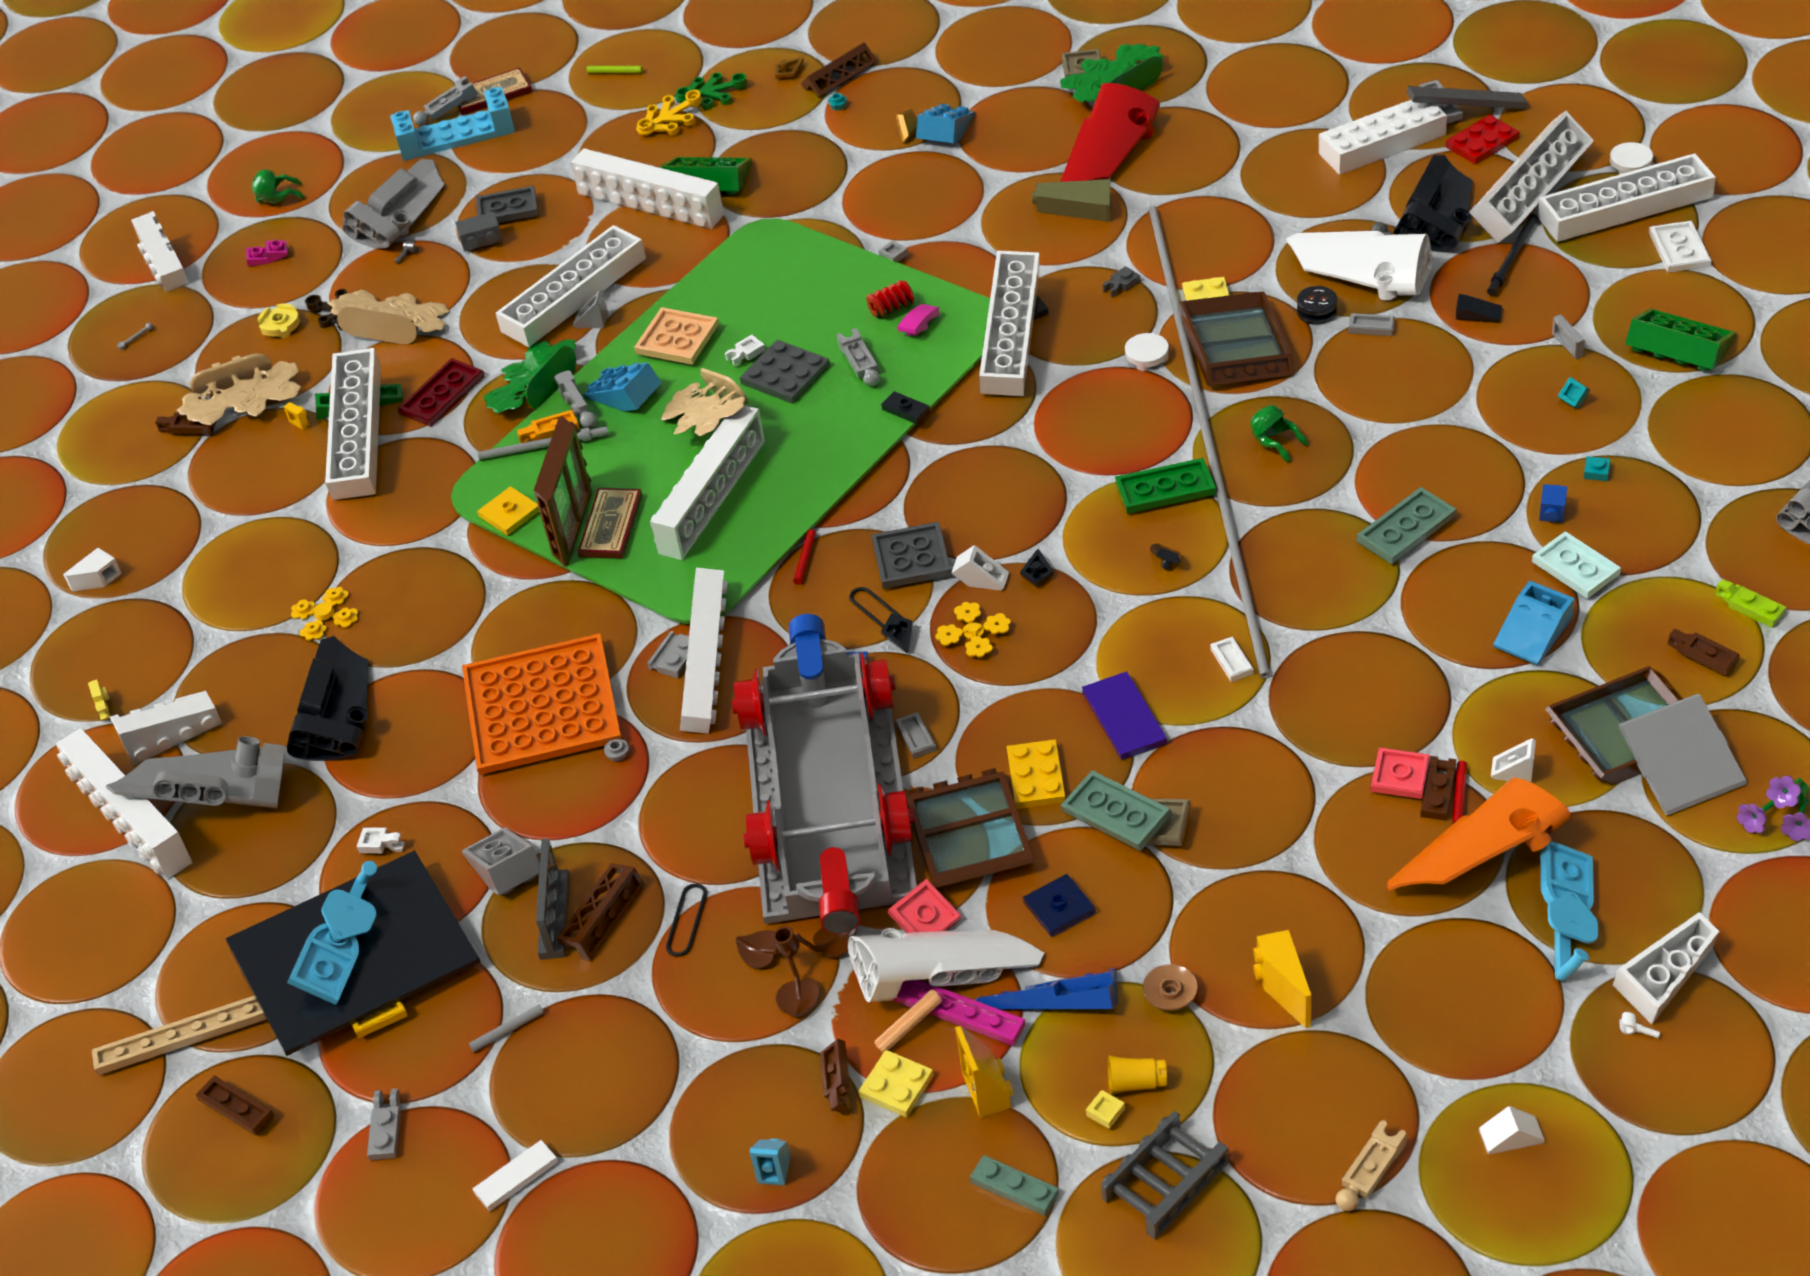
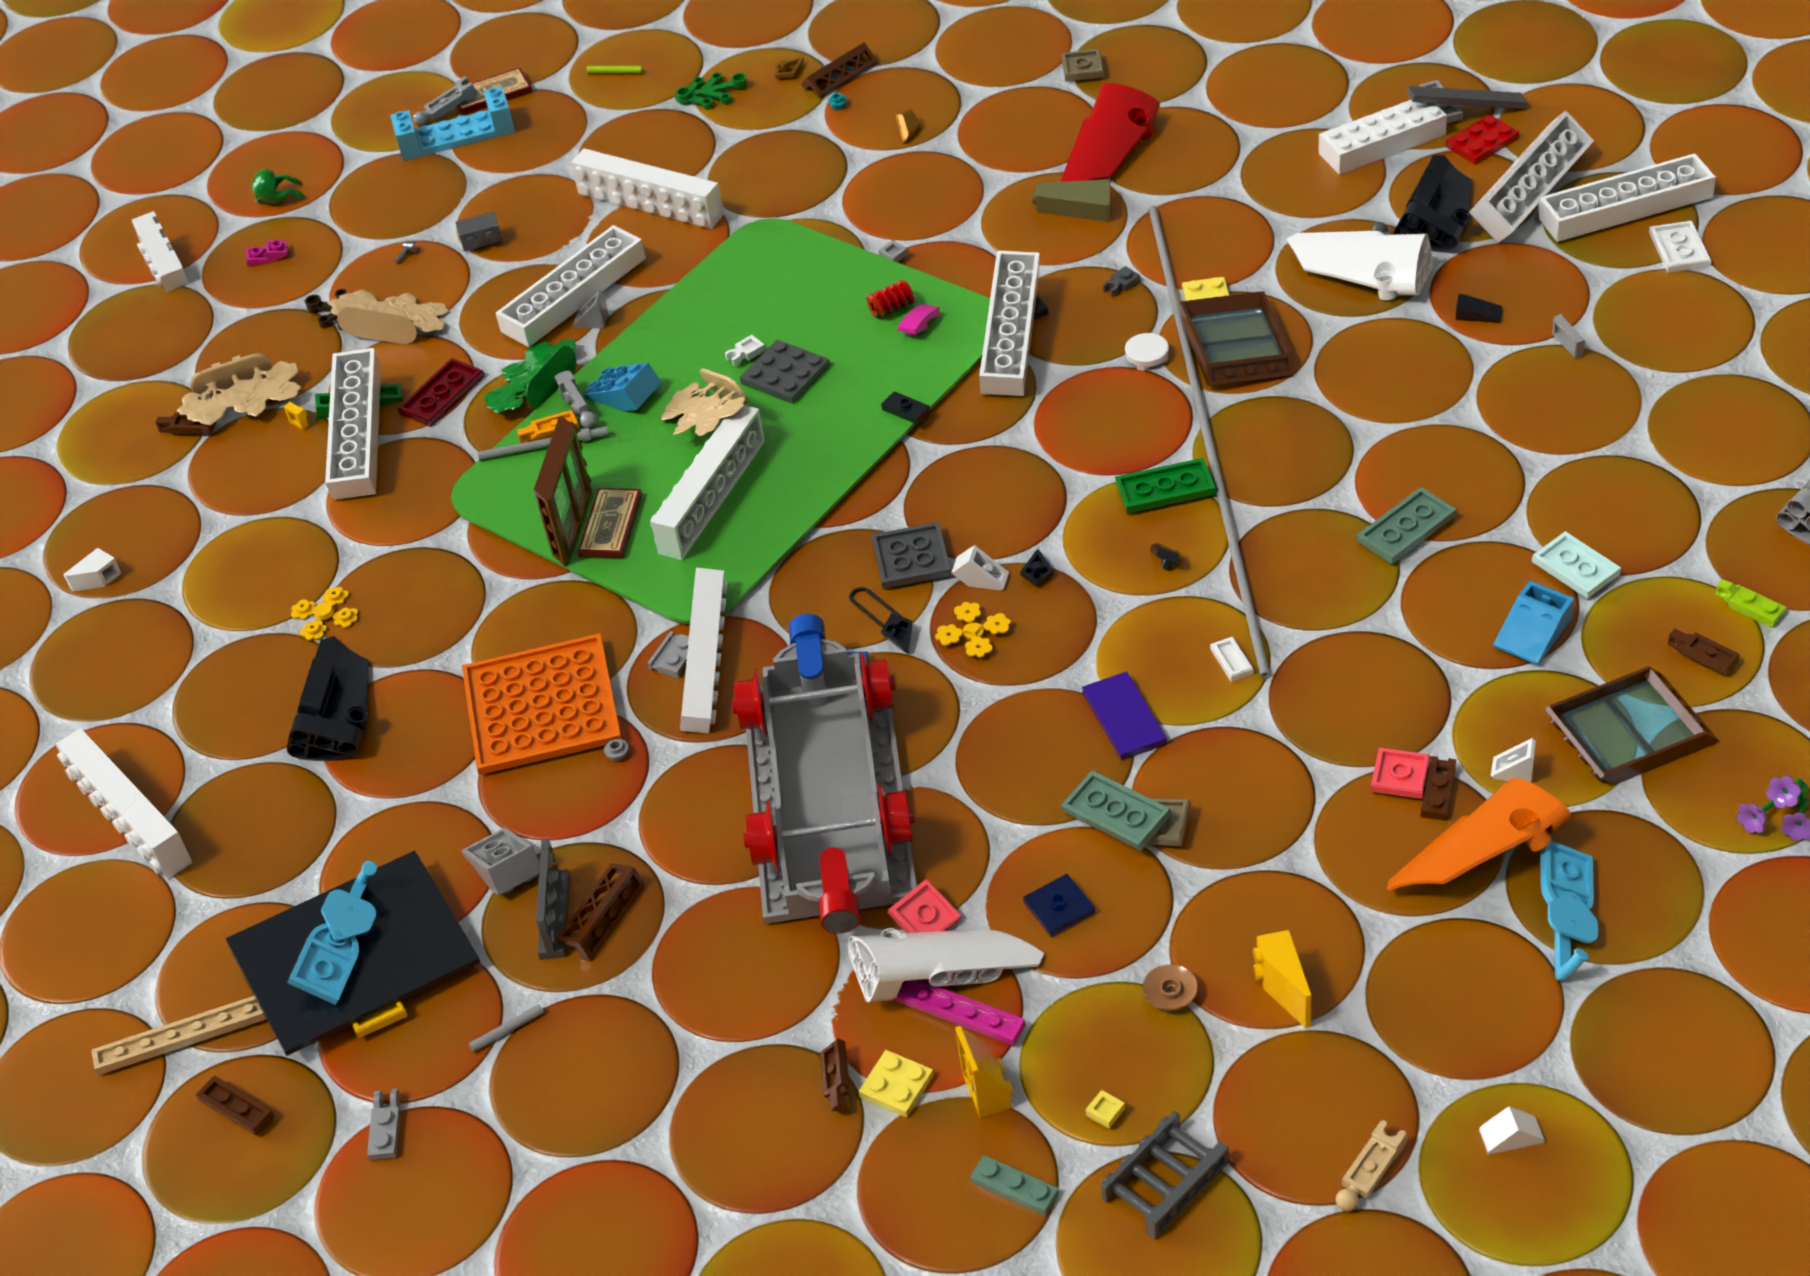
(100, 696): light yellow plate -> none
(122, 345): light grey hinge -> none
(165, 725): white wedge -> none
(231, 776): light grey panel -> none
(279, 320): light yellow plate -> none
(376, 839): white plate -> none
(393, 206): light grey panel -> none
(508, 510): yellow plate -> none
(509, 204): dark grey plate -> none
(515, 1175): white tile -> none
(648, 125): yellow plant -> none
(676, 335): light nougat plate -> none
(695, 923): black piece -> none
(726, 171): green slope -> none
(761, 947): reddish brown plant -> none
(770, 1161): medium azure slope -> none
(804, 557): red bar -> none
(859, 357): light grey plate -> none
(908, 1021): light nougat axle -> none
(915, 735): light grey tile -> none
(943, 123): dark azure slope -> none
(968, 828): window -> none
(1035, 774): yellow plate -> none
(1081, 992): blue wedge -> none
(1116, 71): green plant -> none
(1135, 1074): yellow plant -> none
(1270, 422): green hair -> none
(1317, 305): black head -> none
(1371, 324): light grey tile -> none
(1460, 786): red bar -> none
(1500, 276): black bar -> none
(1553, 503): blue brick -> none
(1574, 392): teal plate -> none
(1597, 468): teal plate -> none
(1629, 1026): white hand -> none
(1630, 157): white tile -> none
(1664, 967): white wedge -> none
(1679, 338): green slope -> none
(1682, 754): light grey piece -> none

